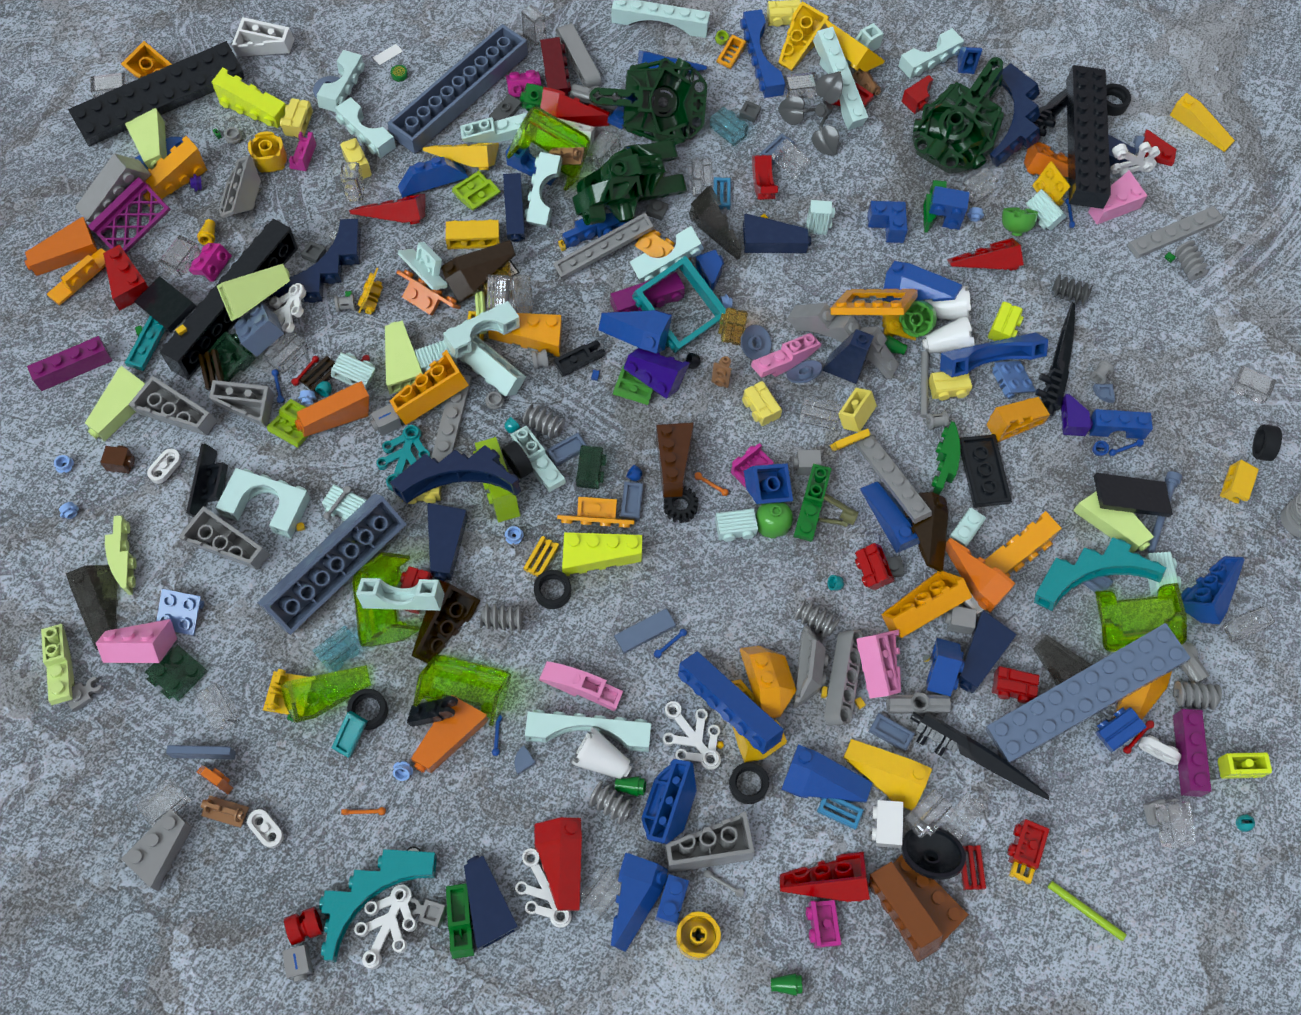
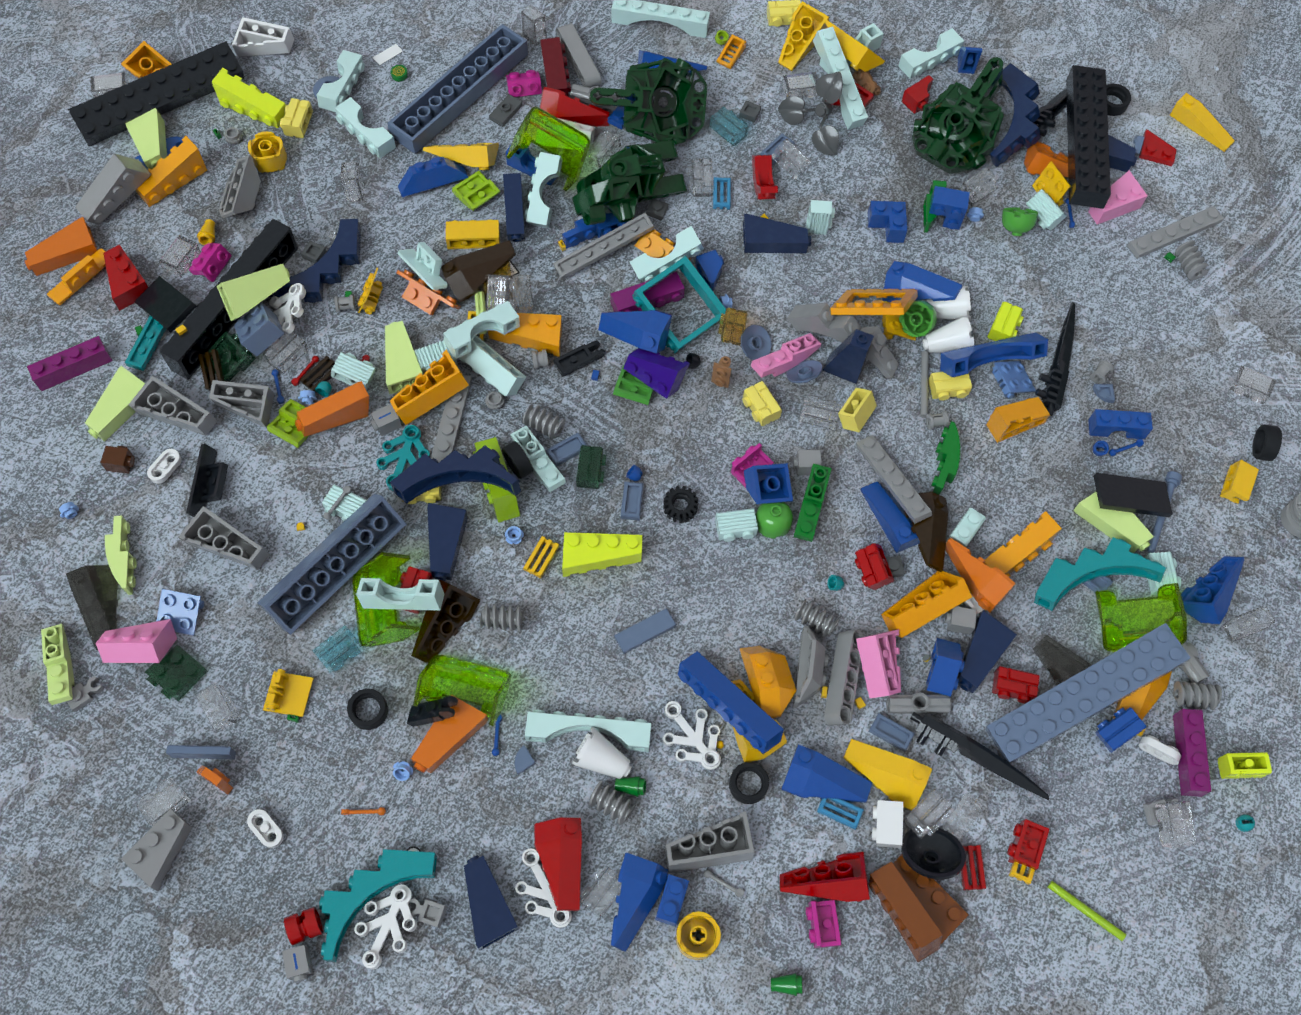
(60, 461): light blue plate -> none
(130, 196): magenta fence -> none
(195, 183): dark purple plate -> none
(224, 811): medium nougat hinge -> none
(245, 485): light aqua arch -> none
(303, 152): dark pink hinge -> none
(316, 694): clear neon green wedge -> none
(349, 734): teal tile -> none
(353, 153): light yellow brick -> none
(407, 209): red wedge -> none
(459, 921): green slope -> none
(492, 131): light aqua slope -> none
(511, 425): teal hinge -> none
(531, 96): green brick -> none
(555, 575): black tyre -> none
(570, 156): medium nougat hinge -> none
(581, 683): bright pink slope -> none
(596, 510): light orange bracket -> none
(658, 653): blue hinge -> none
(670, 802): blue wedge -> none
(673, 454): reddish brown wedge -> none
(698, 476): orange hinge -> none
(709, 219): clear smoke wedge -> none
(770, 78): blue arch -> none
(848, 514): olive plant -> none
(850, 440): yellow tile -> none
(895, 345): green cone -> none
(984, 471): black tile -> none
(1000, 255): red wedge -> none
(1071, 290): dark grey piece -> none
(1075, 417): dark purple slope -> none
(1127, 749): red hinge -> none
(1143, 164): white plant -> none

